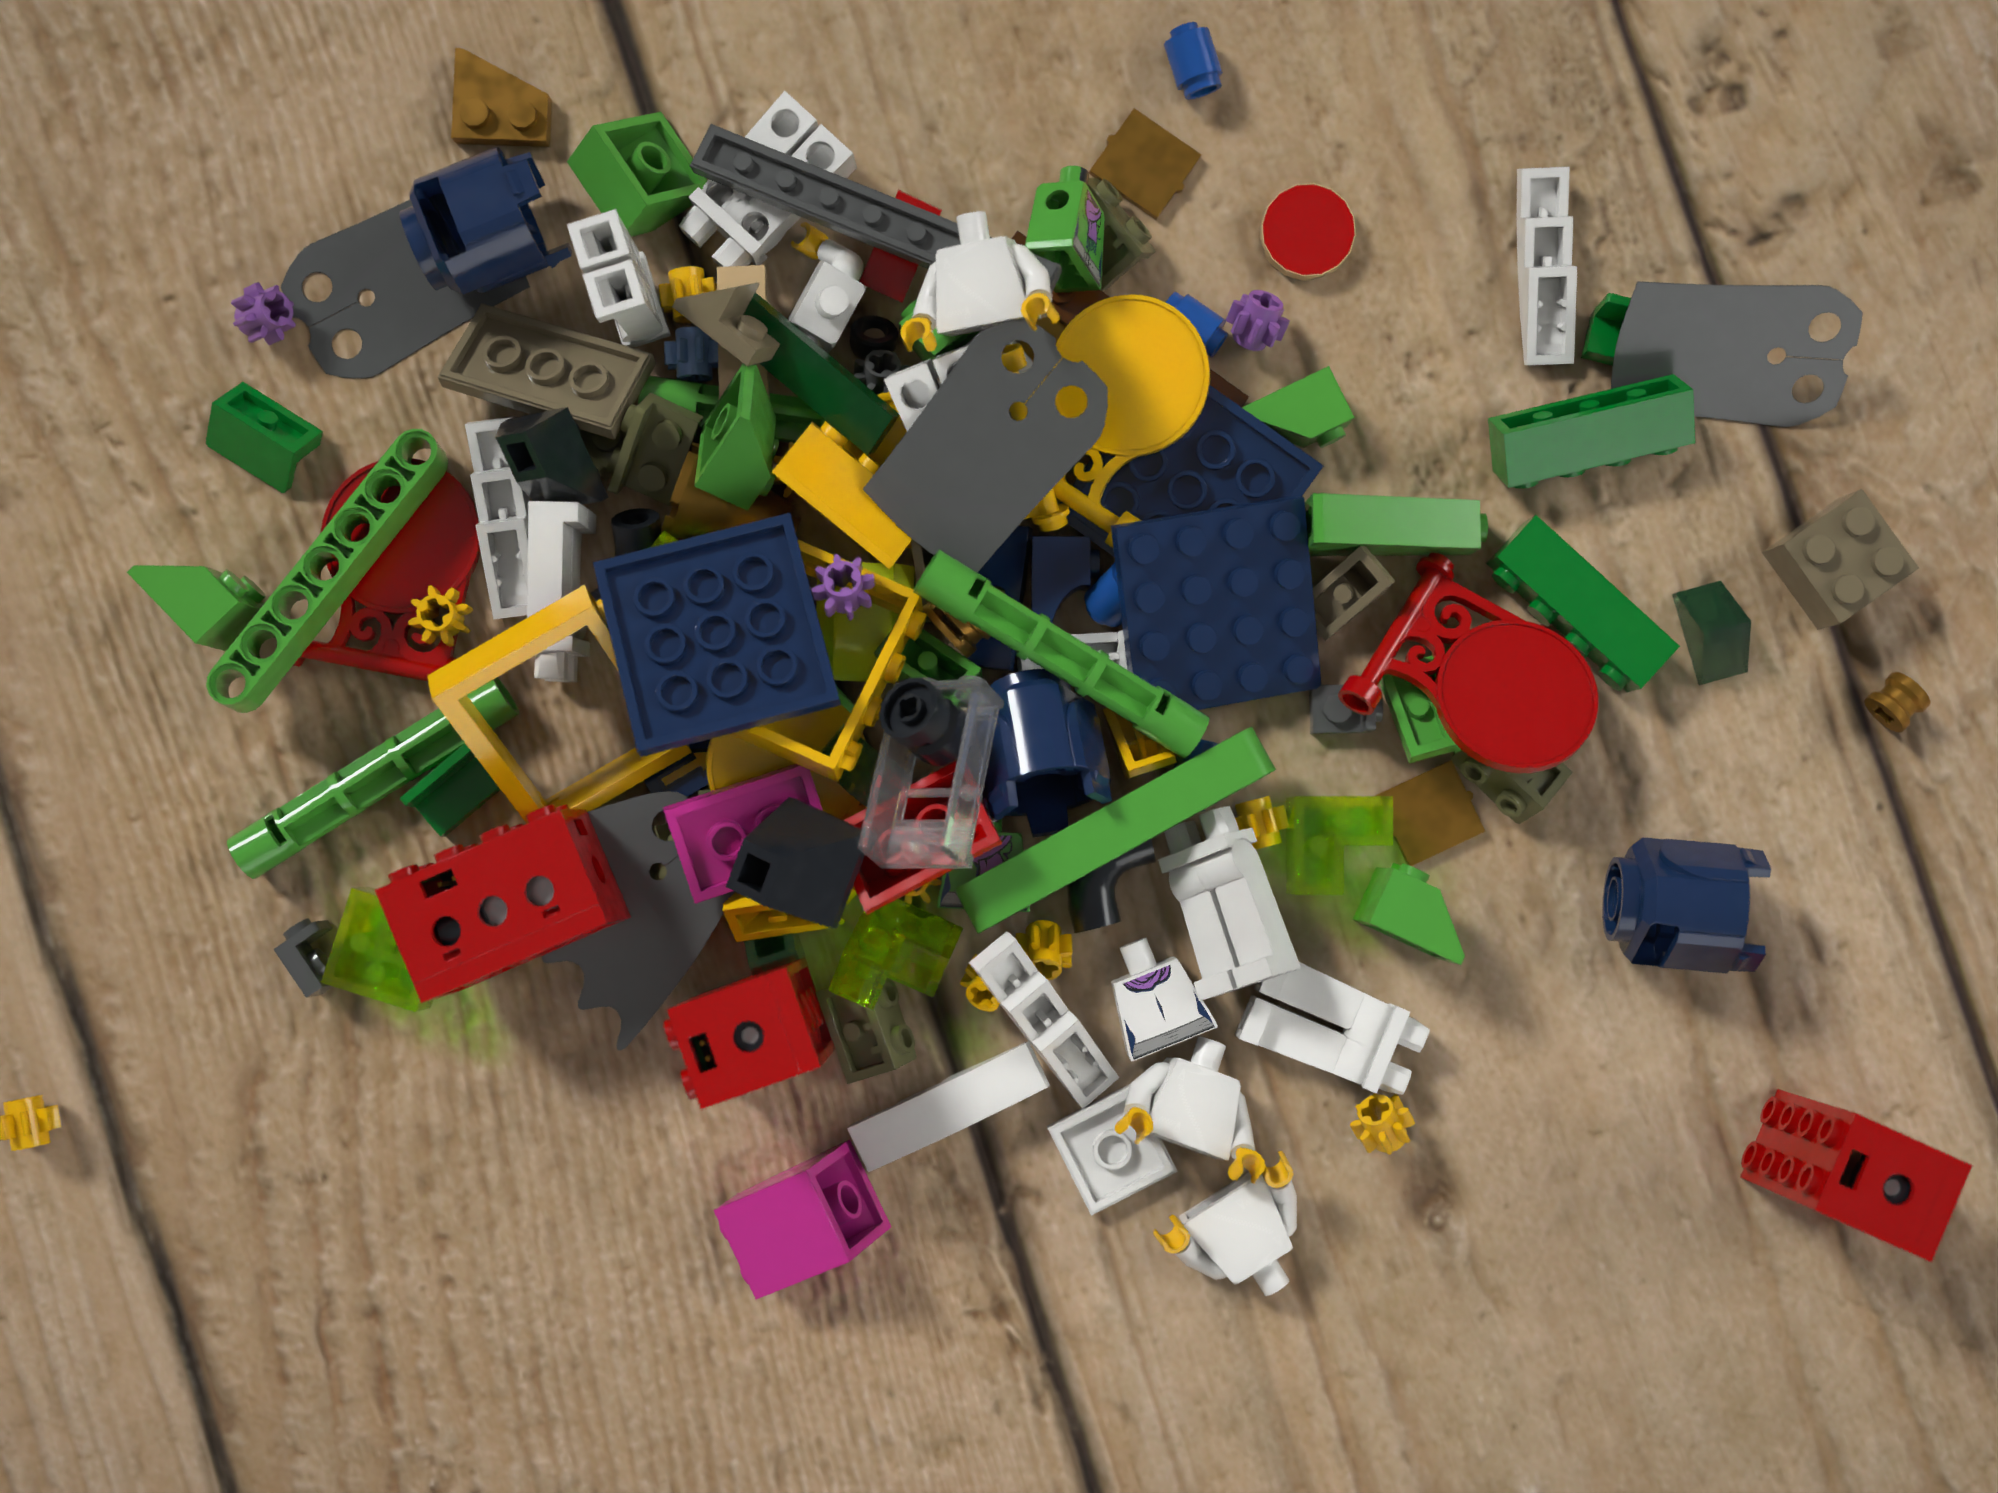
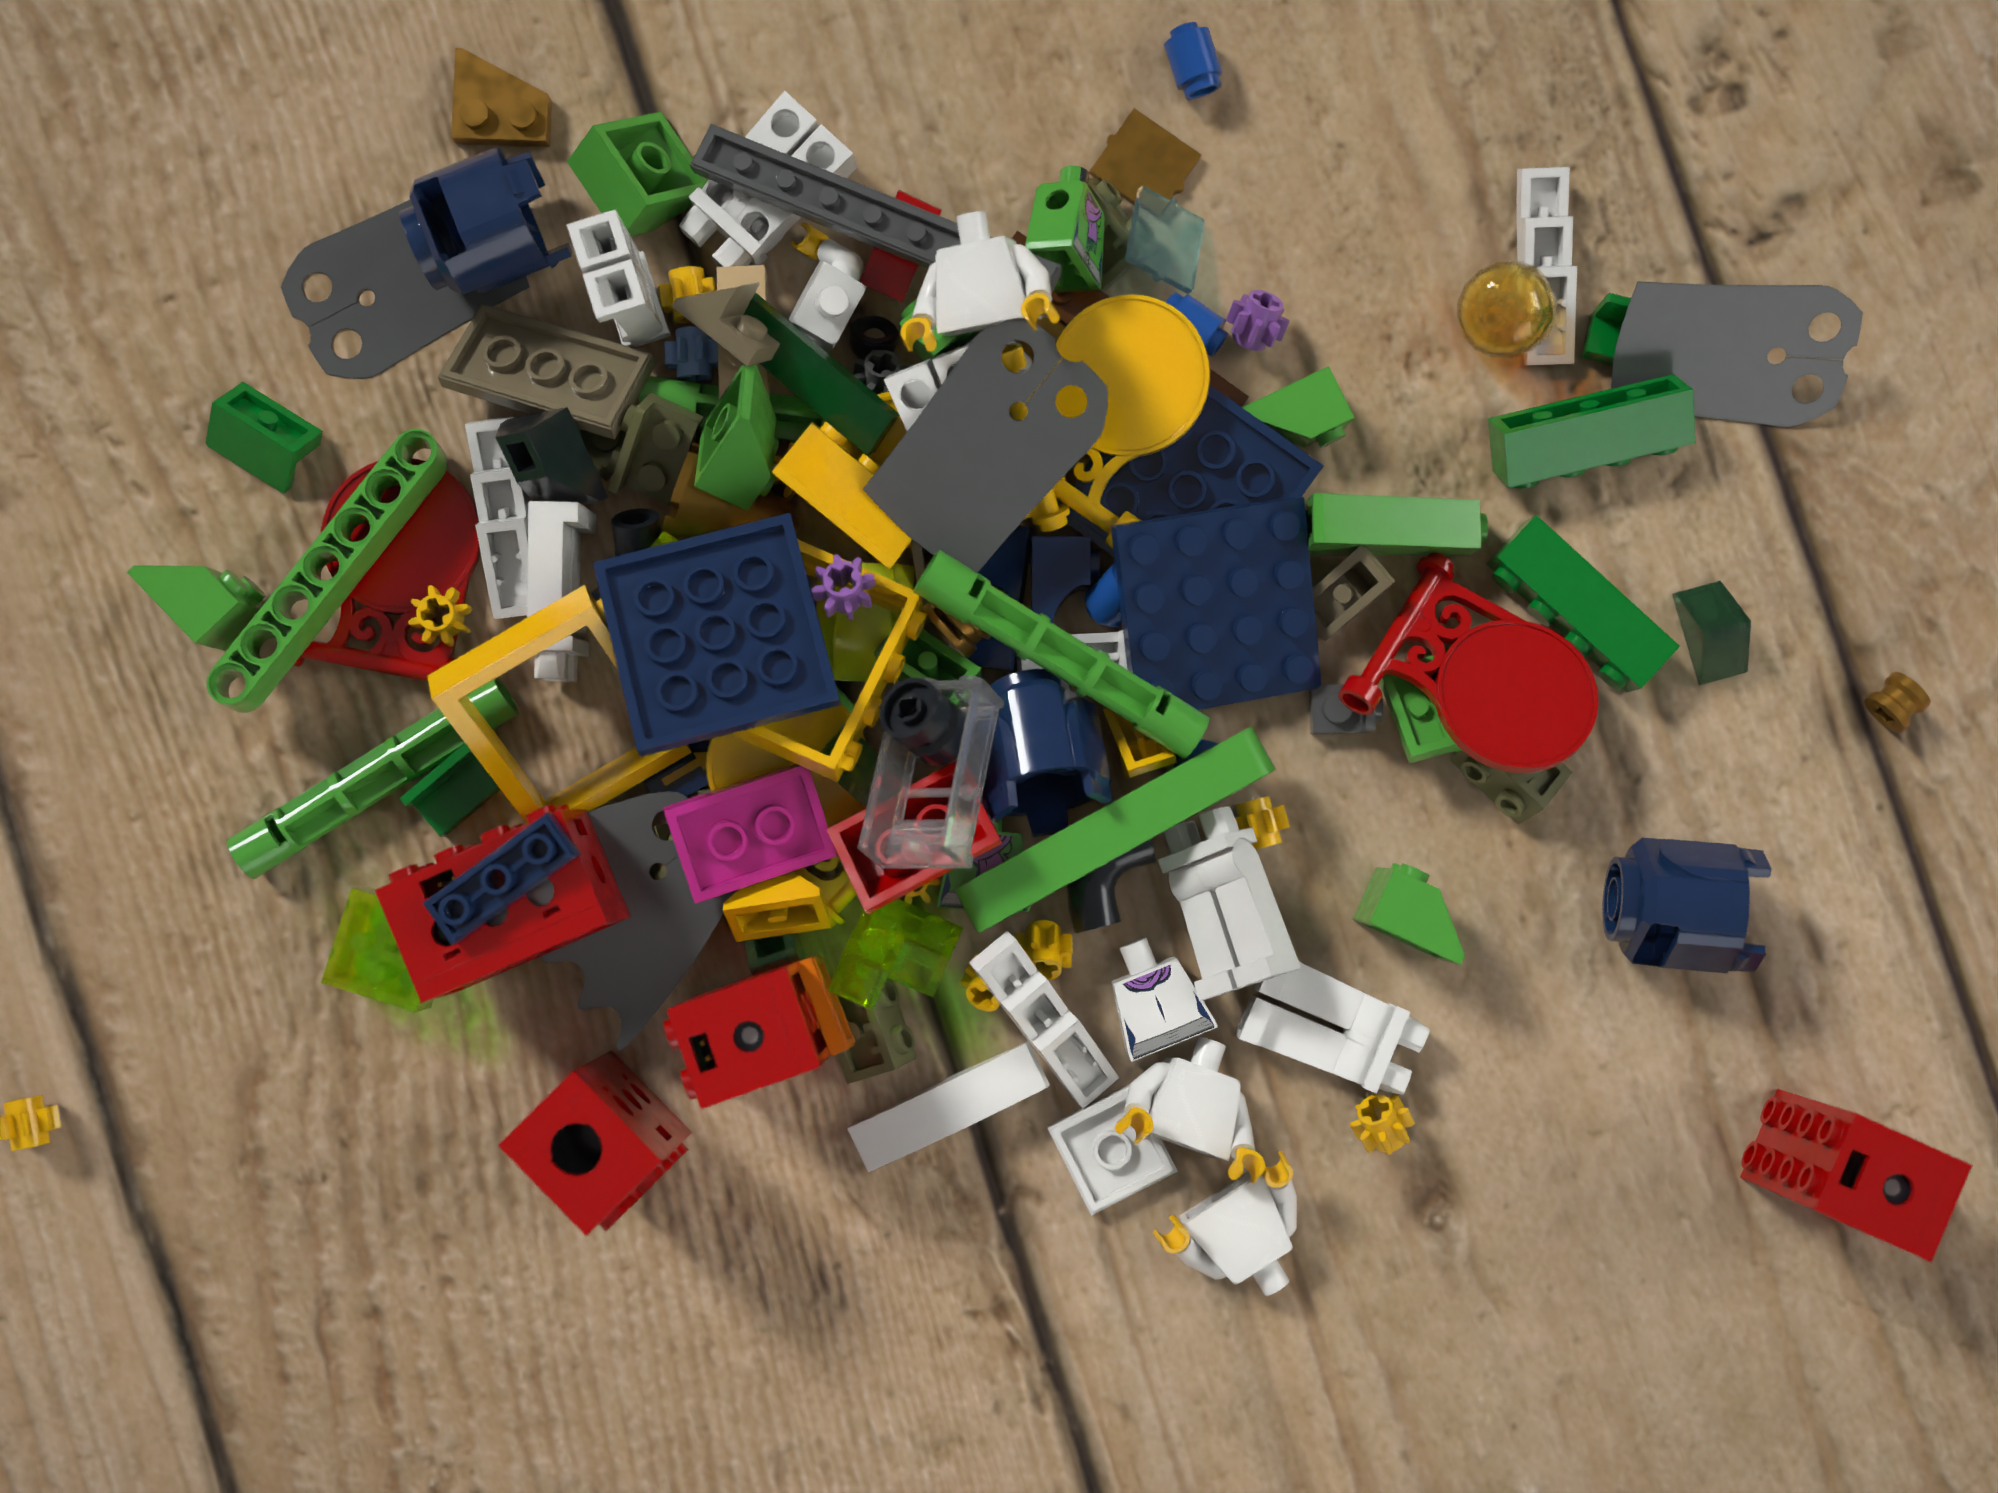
(263, 313): medium lavender gear -> none
(301, 960): dark grey bracket -> none
(524, 860): none -> dark blue tile
(597, 1143): none -> red piece
(799, 863): black slope -> none
(803, 1220): dark pink slope -> none
(826, 1005): none -> orange tile
(1165, 240): none -> clear light blue piece
(1307, 231): red tile -> none
(1321, 830): clear neon green brick -> none
(1432, 813): pearl gold piece -> none
(1506, 309): none -> clear yellow cylinder
(1840, 560): dark tan brick -> none

